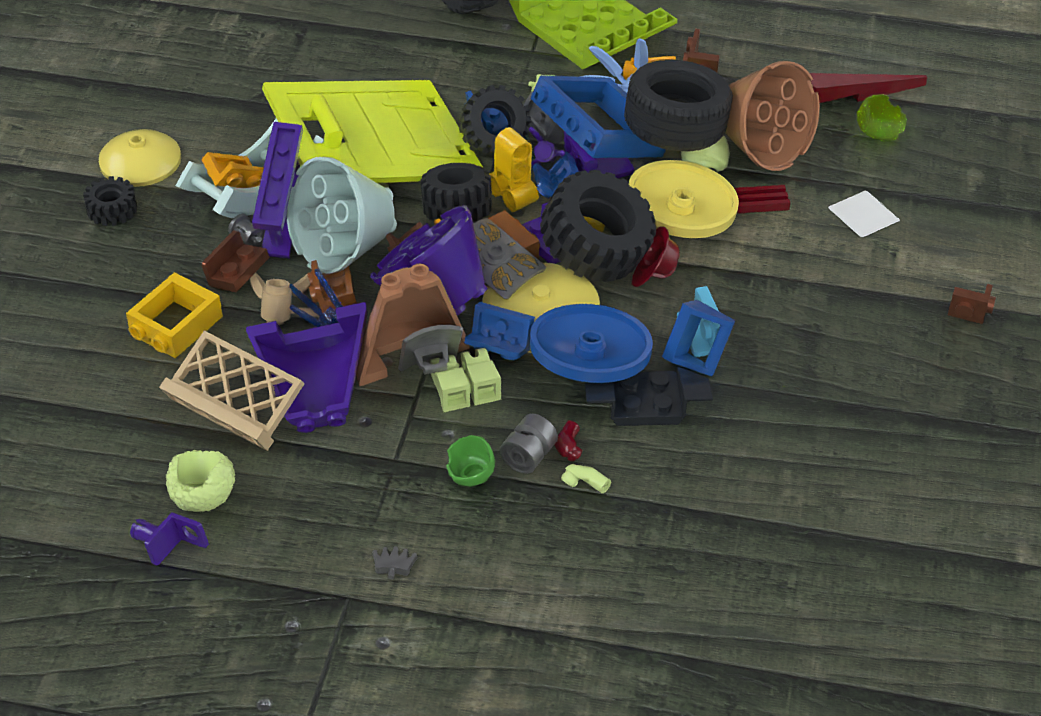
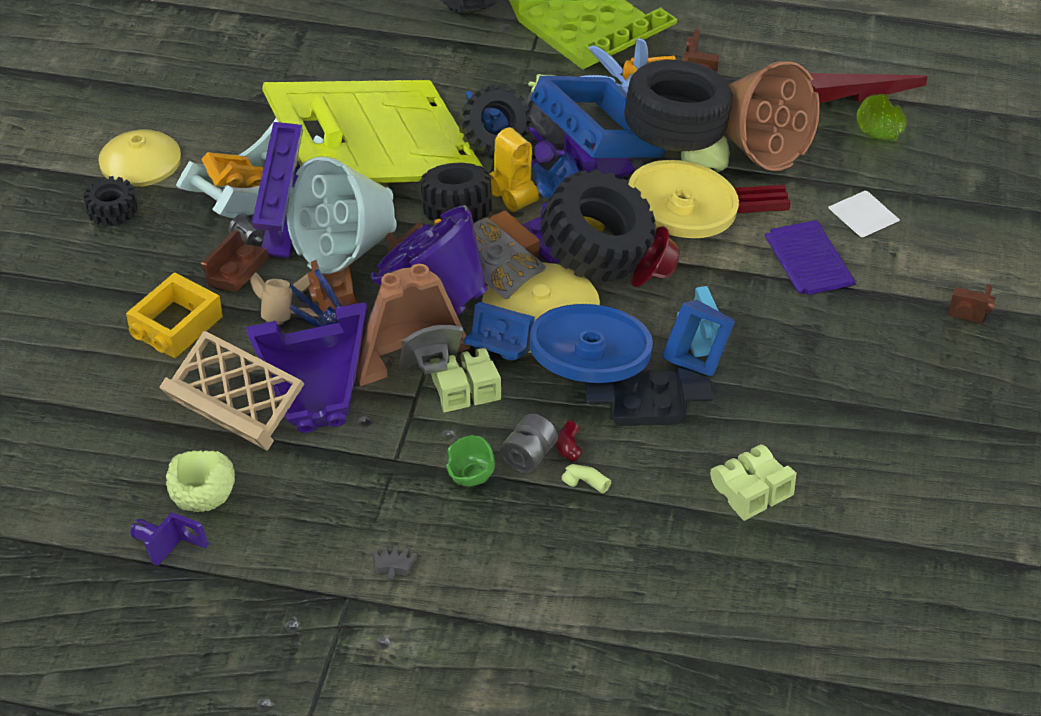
(754, 481): none -> yellowish green legs
(809, 258): none -> dark purple window

